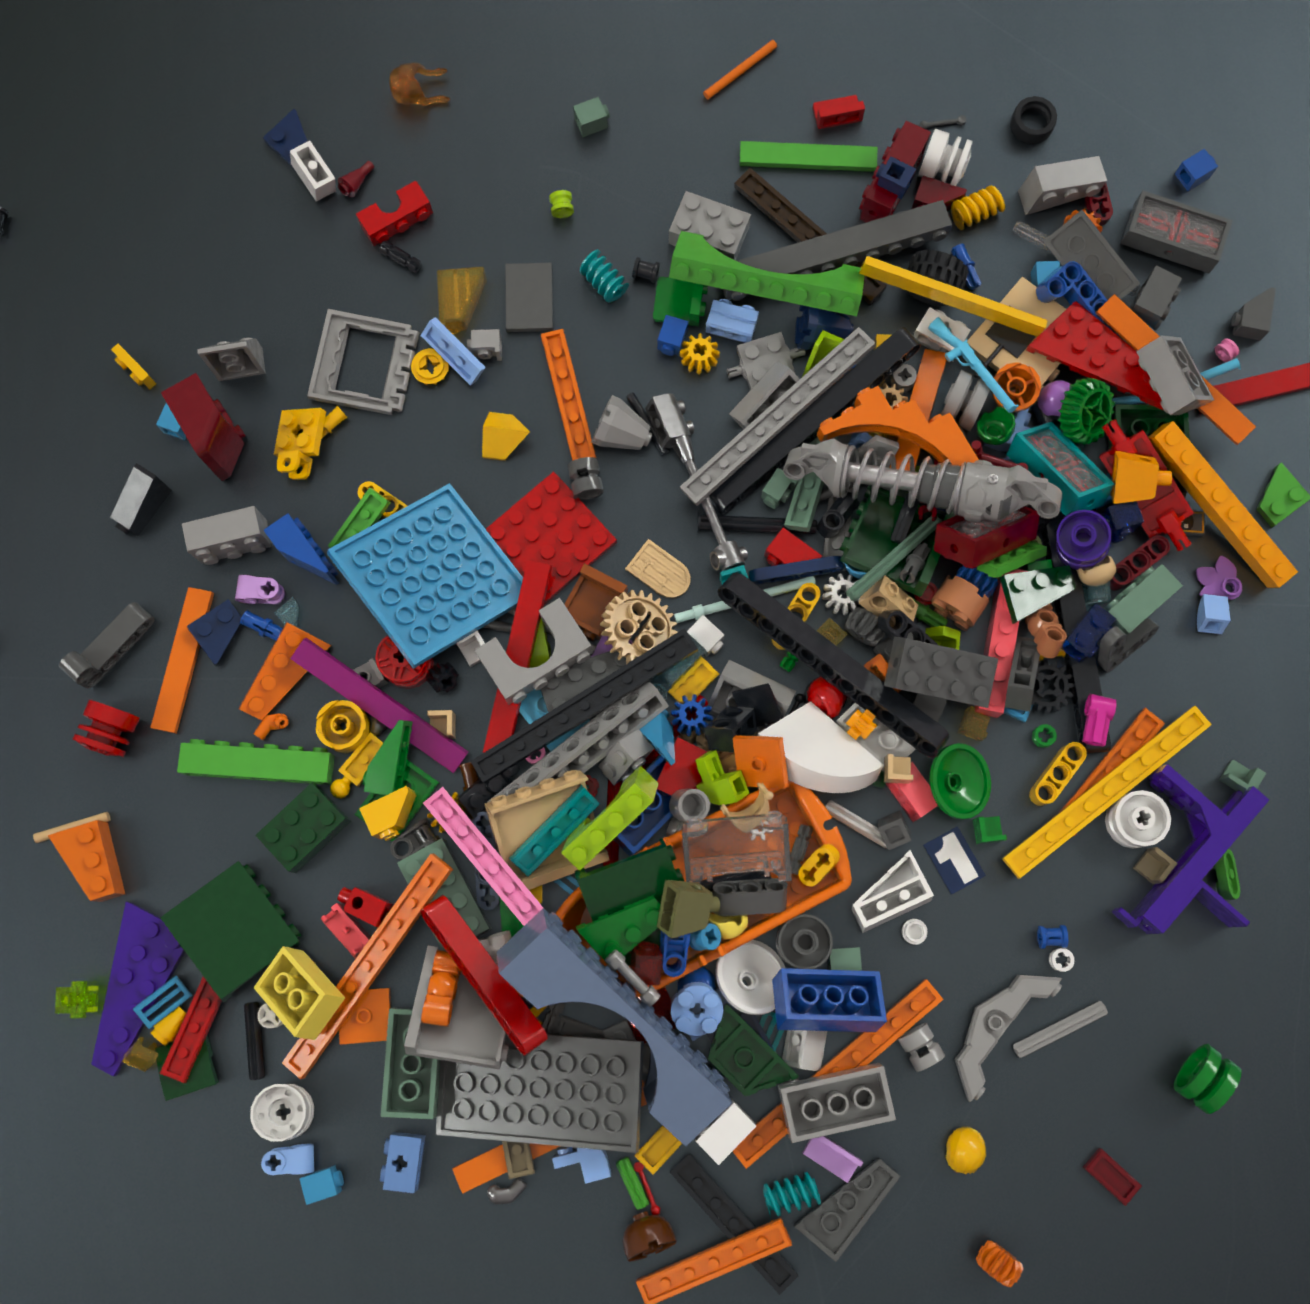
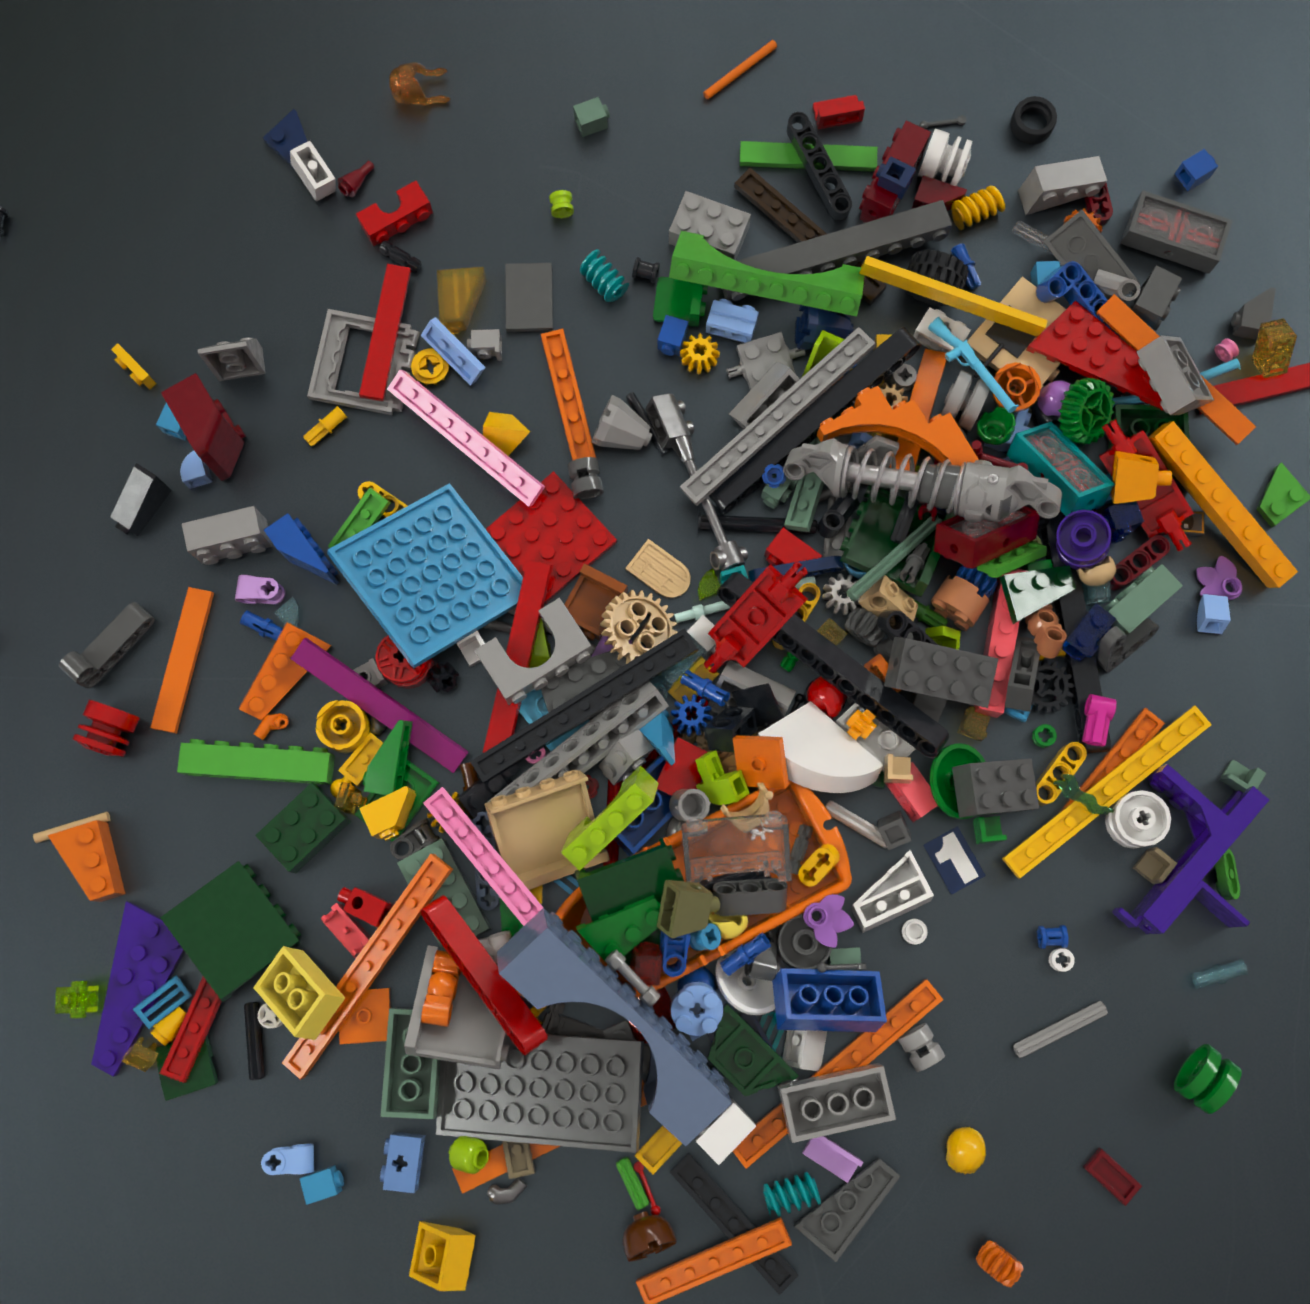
(194, 471): none -> light blue brick
(216, 630): dark blue wing -> none
(267, 1112): white wheel -> none
(298, 449): yellow plate -> none
(349, 798): none -> clear yellow tile
(385, 332): none -> red tile
(442, 1256): none -> yellow slope
(444, 722): tan panel -> none
(466, 438): none -> bright pink plate
(468, 1154): none -> lime head
(554, 831): teal tile -> none
(593, 1162): light blue brick -> none
(705, 688): none -> blue pin
(708, 585): none -> clear neon green tile
(745, 954): none -> blue pin
(756, 616): none -> red plate
(764, 964): none -> dark grey piece
(774, 469): none -> blue plate
(819, 155): none -> black beam
(822, 967): none -> dark grey hinge
(831, 919): none -> medium lavender plate
(928, 594): red plate -> none
(991, 1021): light grey helmet -> none
(995, 787): none -> dark grey brick
(1072, 791): none -> clear green hair
(1112, 284): none -> light grey piece
(1219, 974): none -> clear light blue pin
(1274, 348): none -> clear yellow brick

